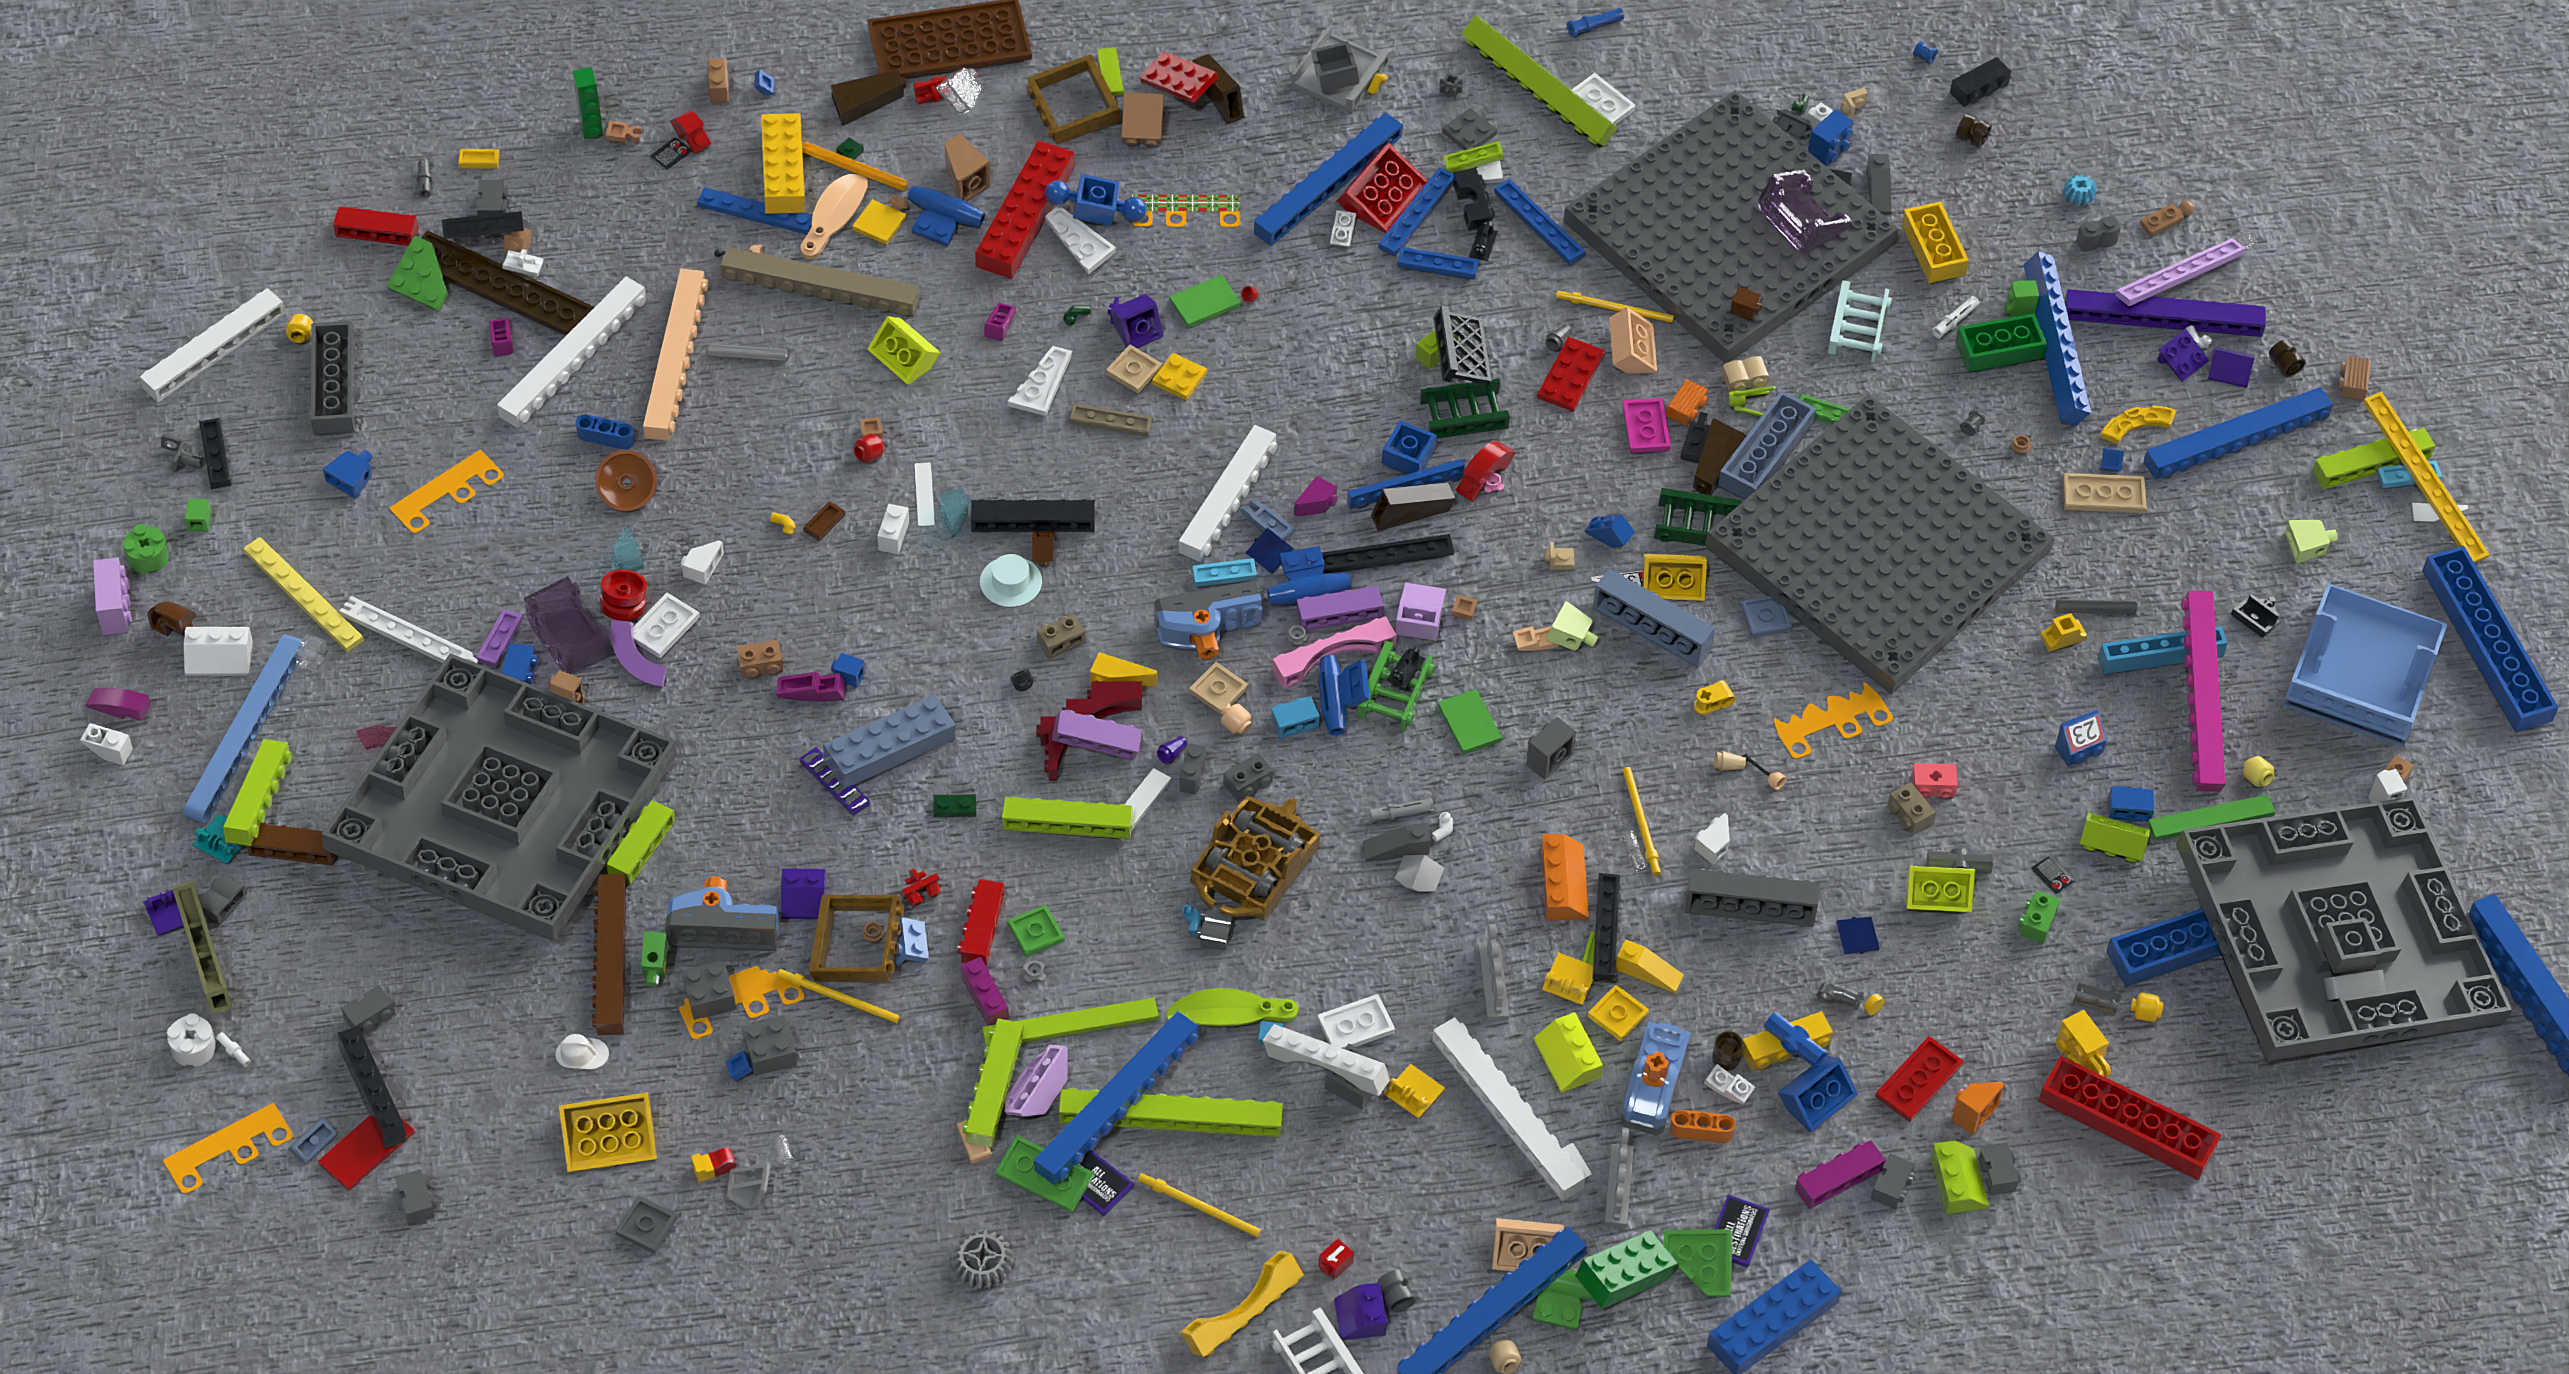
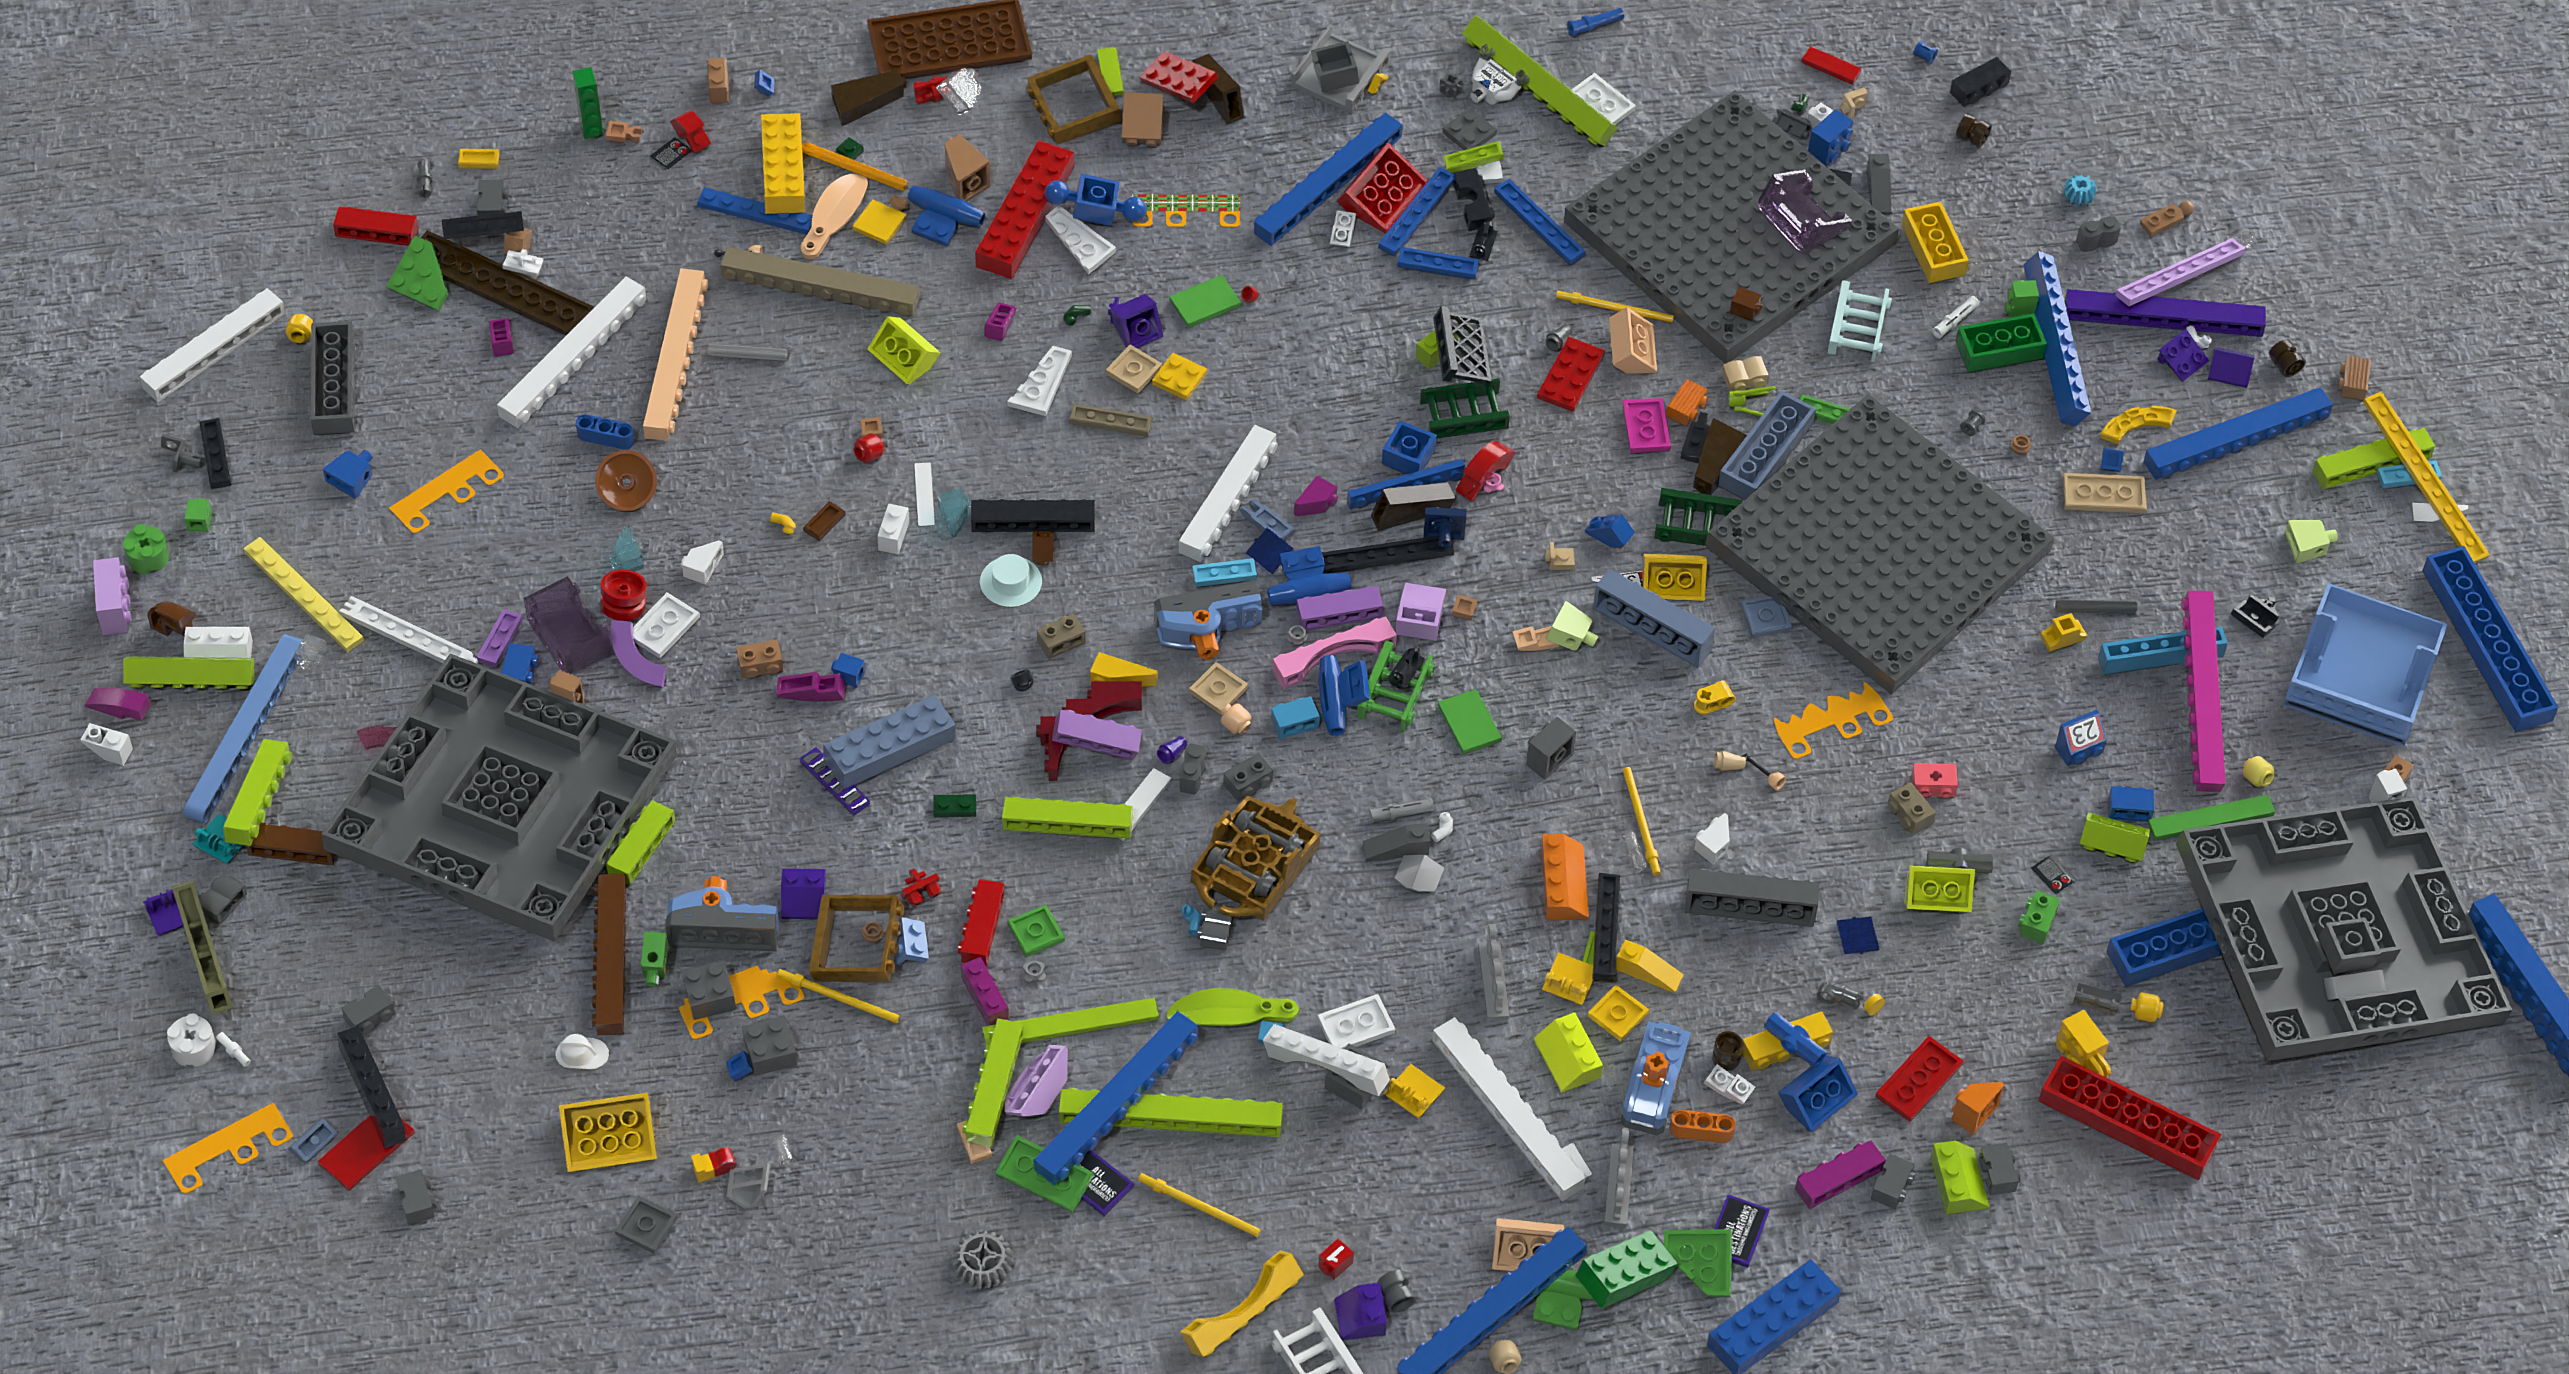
(188, 670): none -> lime brick
(1446, 523): none -> dark blue plate
(1494, 82): none -> white torso
(1831, 65): none -> red tile

